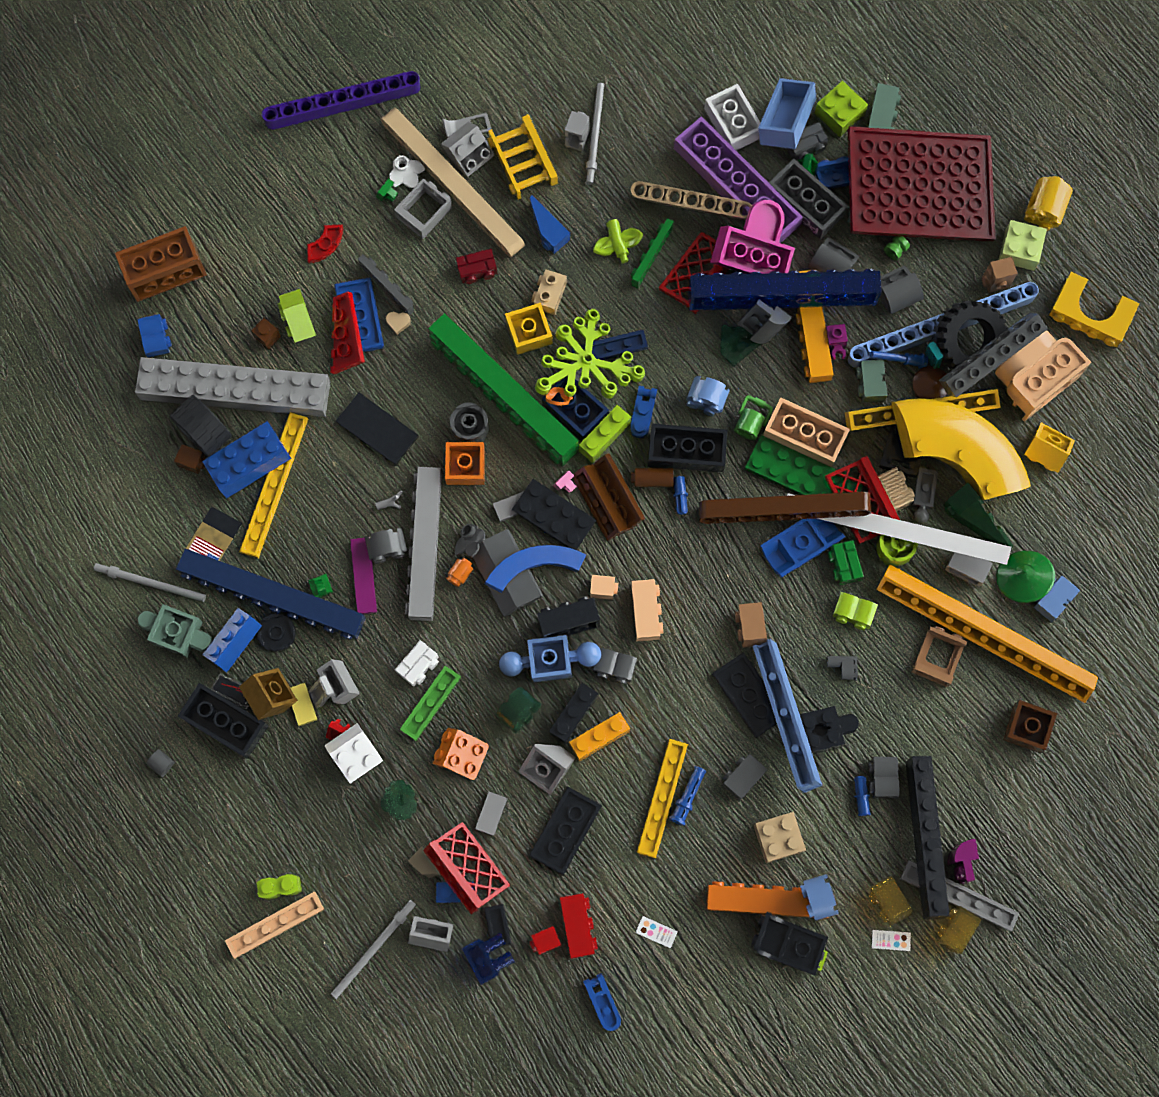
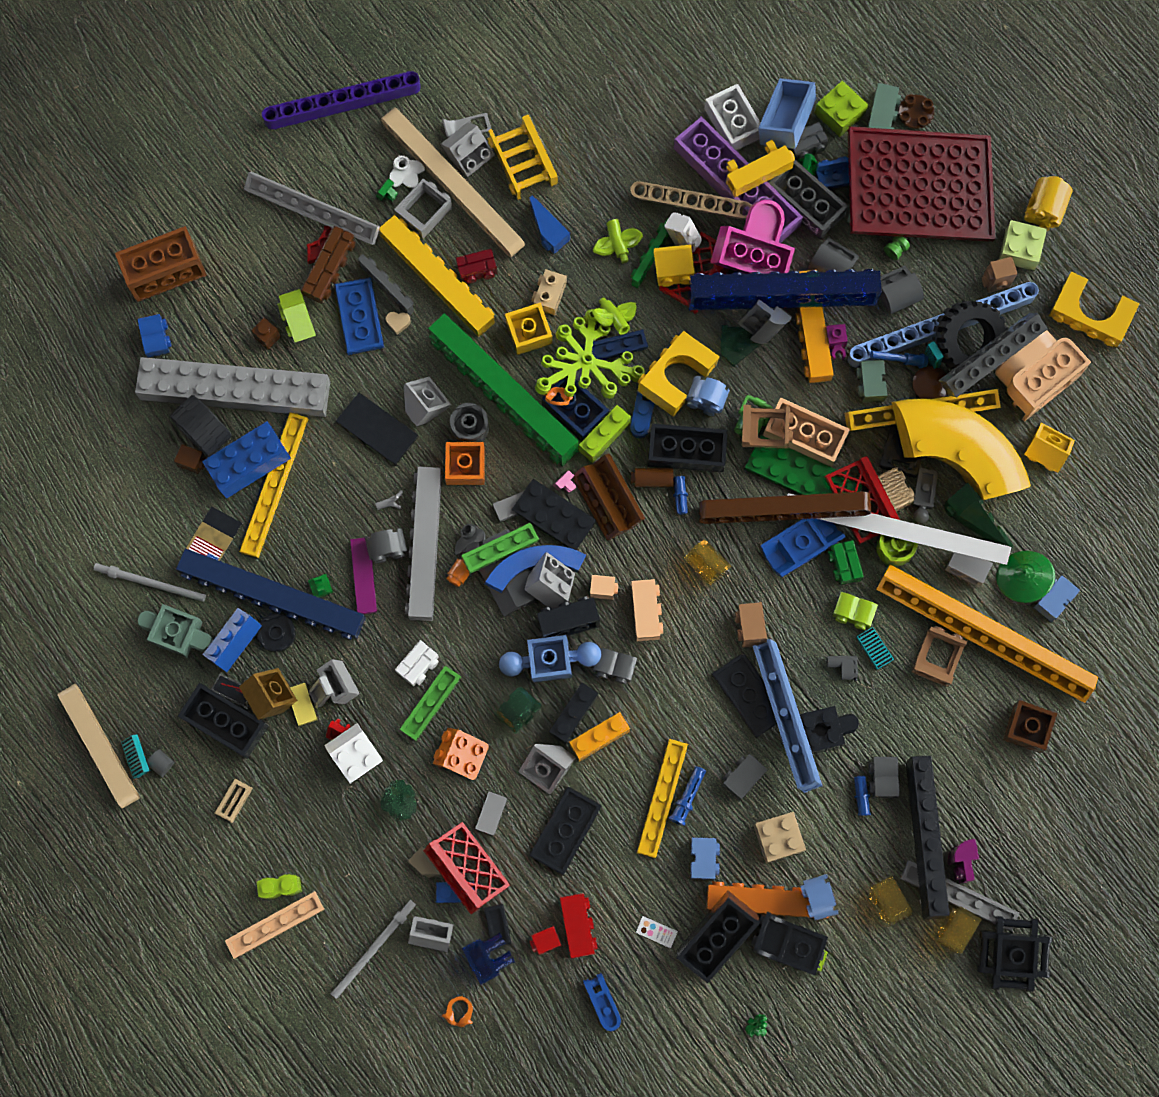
(98, 746): none -> tan beam
(135, 756): none -> teal tile
(225, 815): none -> tan tile
(311, 207): none -> light grey plate
(328, 265): none -> reddish brown brick
(347, 341): red wing -> none
(424, 401): none -> light grey slope
(436, 275): none -> yellow brick
(449, 1016): none -> orange piece
(500, 548): none -> bright green plate
(550, 581): none -> light grey slope
(577, 130): light grey brick -> none
(591, 165): light grey bar -> none
(618, 316): none -> lime plant
(674, 265): none -> yellow slope
(683, 231): none -> white brick
(683, 350): none -> yellow arch
(705, 858): none -> medium blue brick
(707, 562): none -> clear yellow brick
(717, 937): none -> black brick
(750, 427): none -> medium nougat window
(756, 1026): none -> green plant
(760, 170): none -> yellow brick
(874, 648): none -> tile
(891, 940): white sticker -> none
(916, 111): none -> reddish brown dish
(1015, 954): none -> black brick

